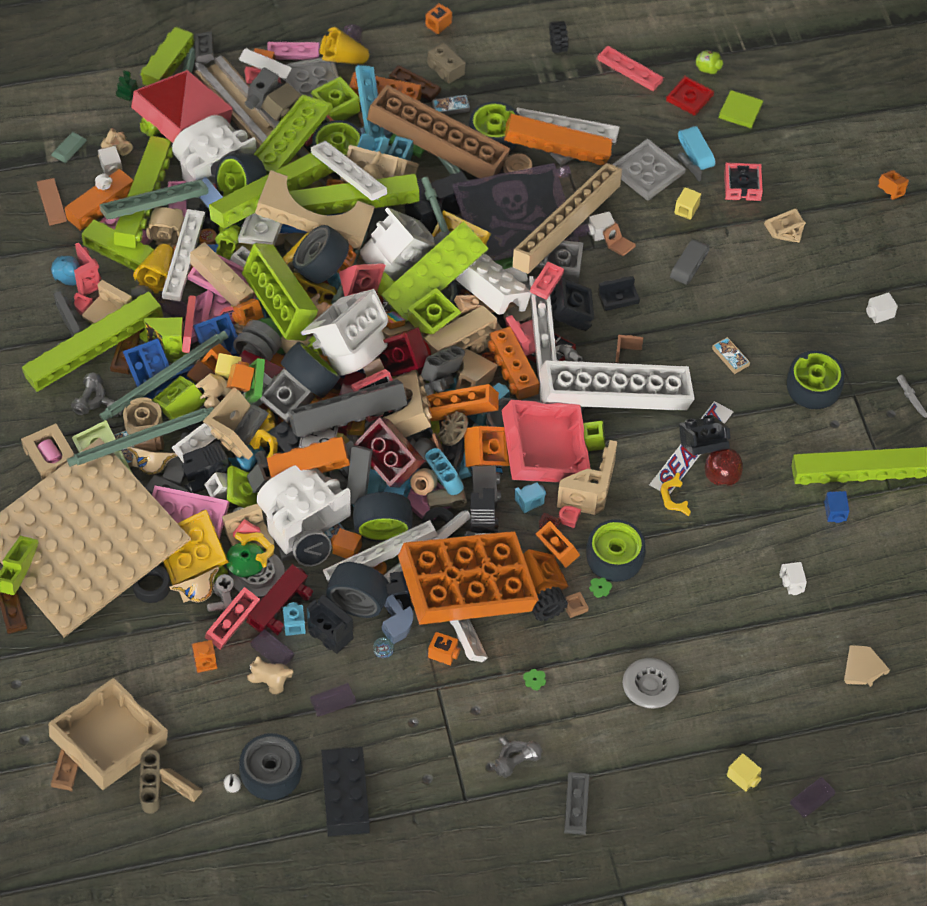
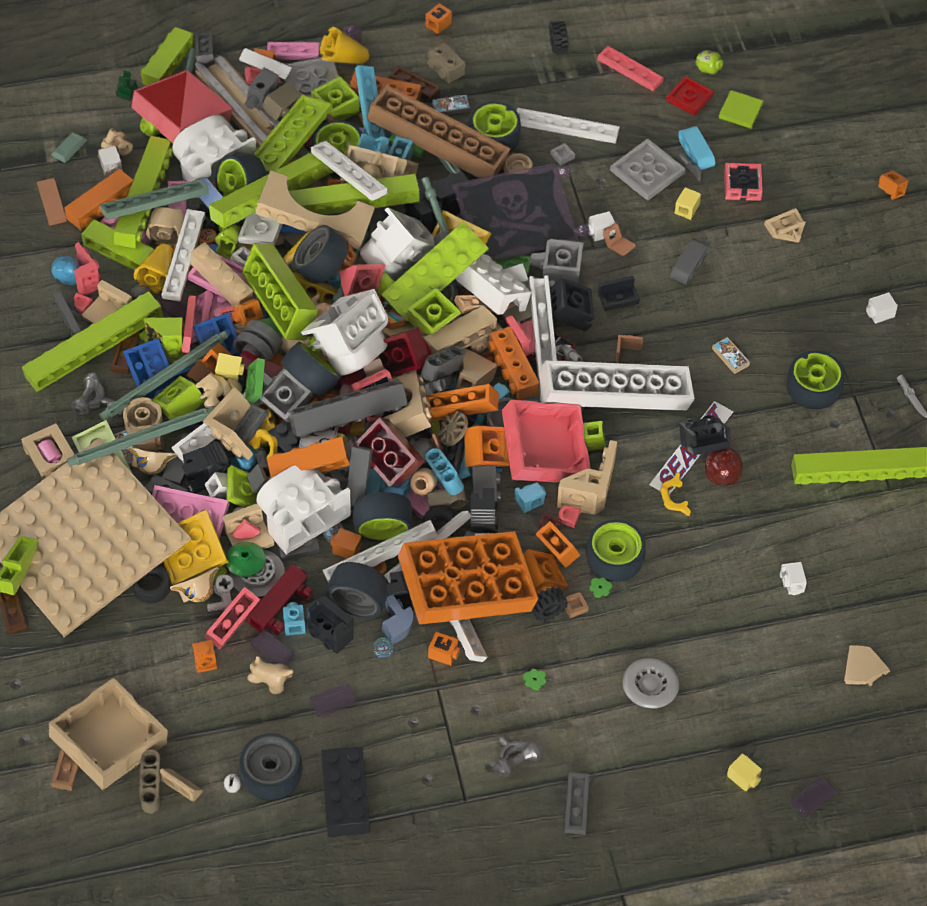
(103, 181): white plate -> none
(240, 376): orange brick -> none
(259, 537): yellow helmet -> none
(311, 547): black tile -> none
(547, 280): coral plate -> none
(558, 139): orange brick -> none
(566, 218): tan brick -> none
(836, 506): blue brick -> none

